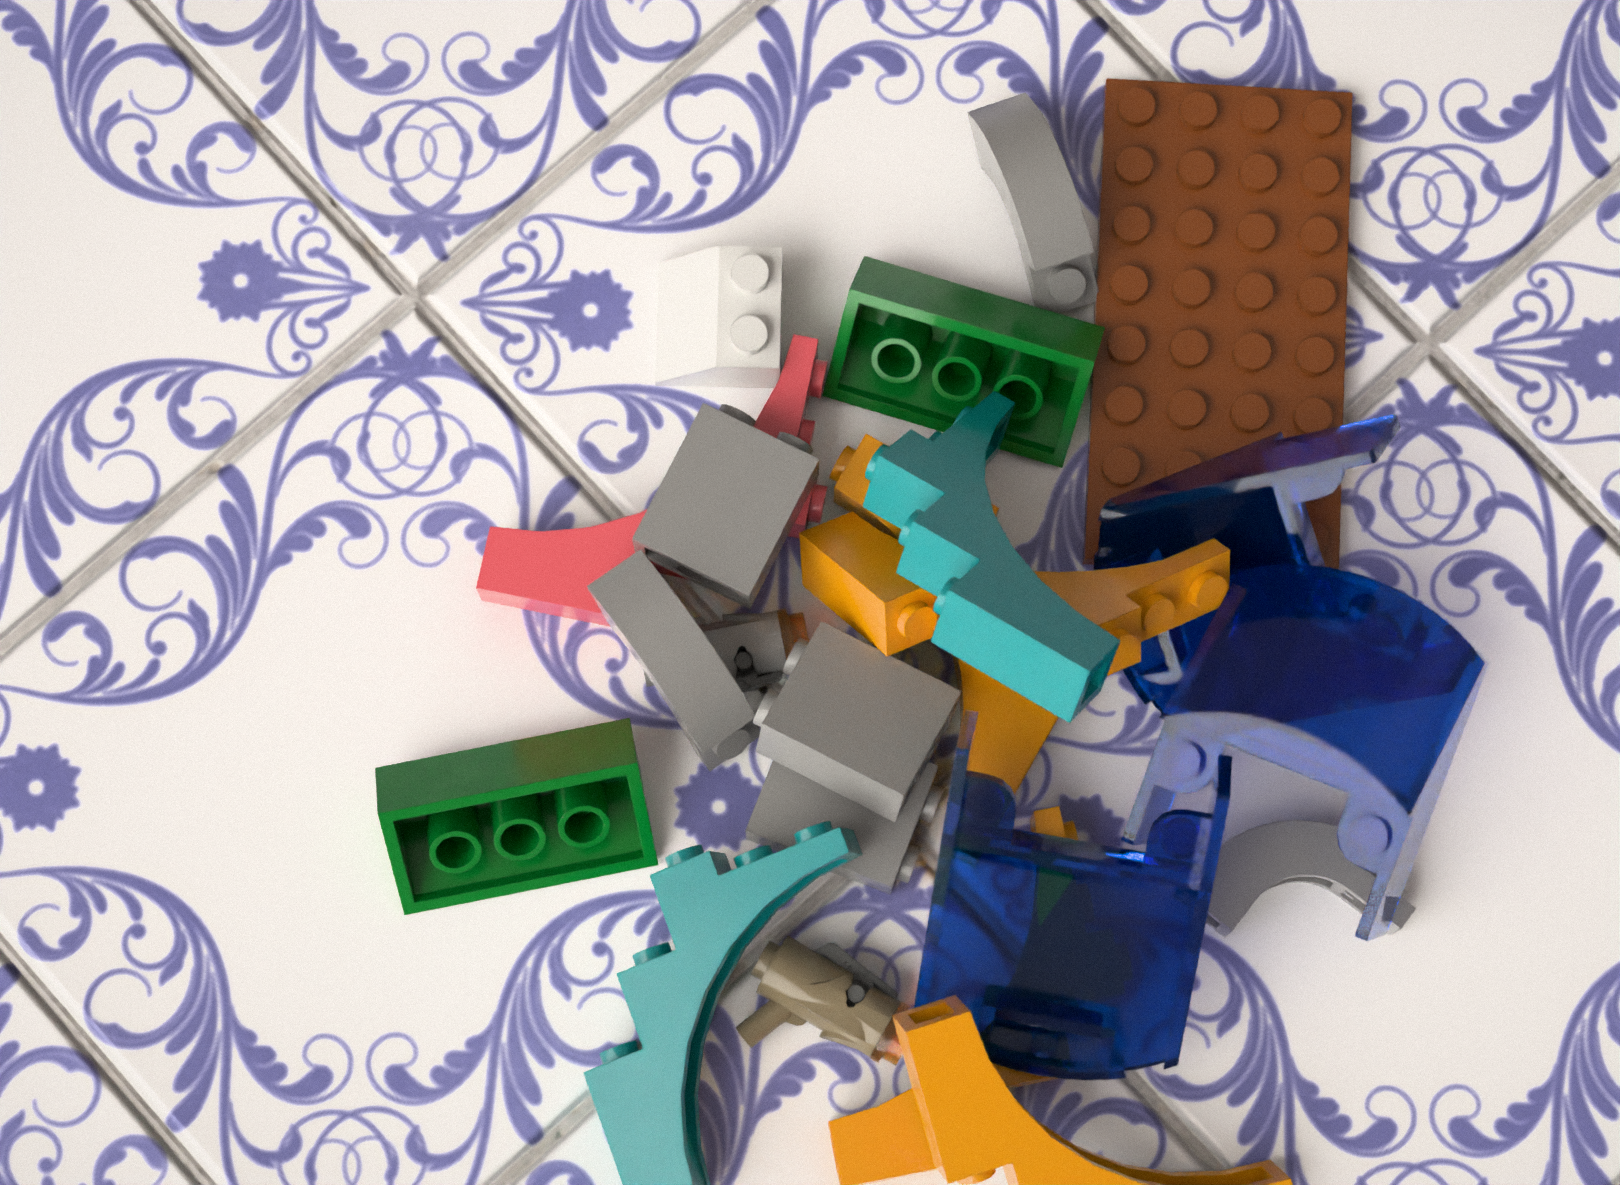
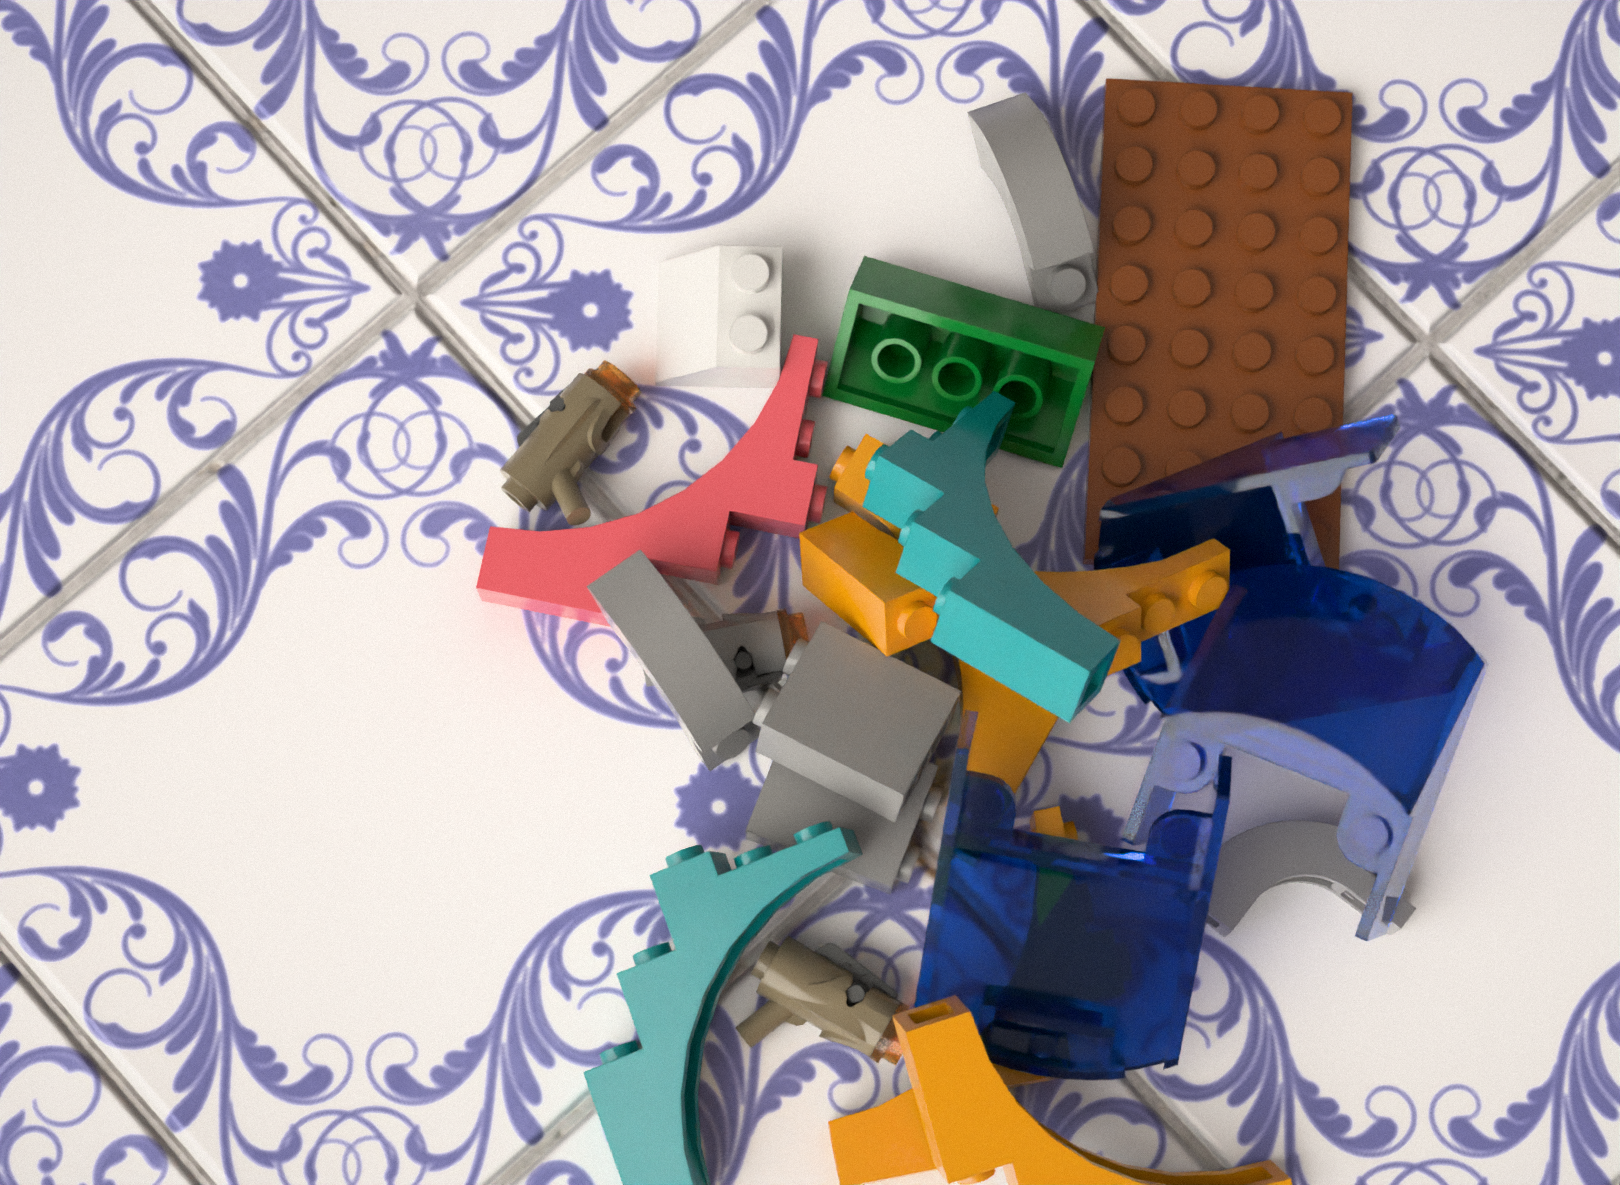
(515, 816): green slope -> none
(567, 440): none -> dark tan piece
(727, 503): light grey brick -> none

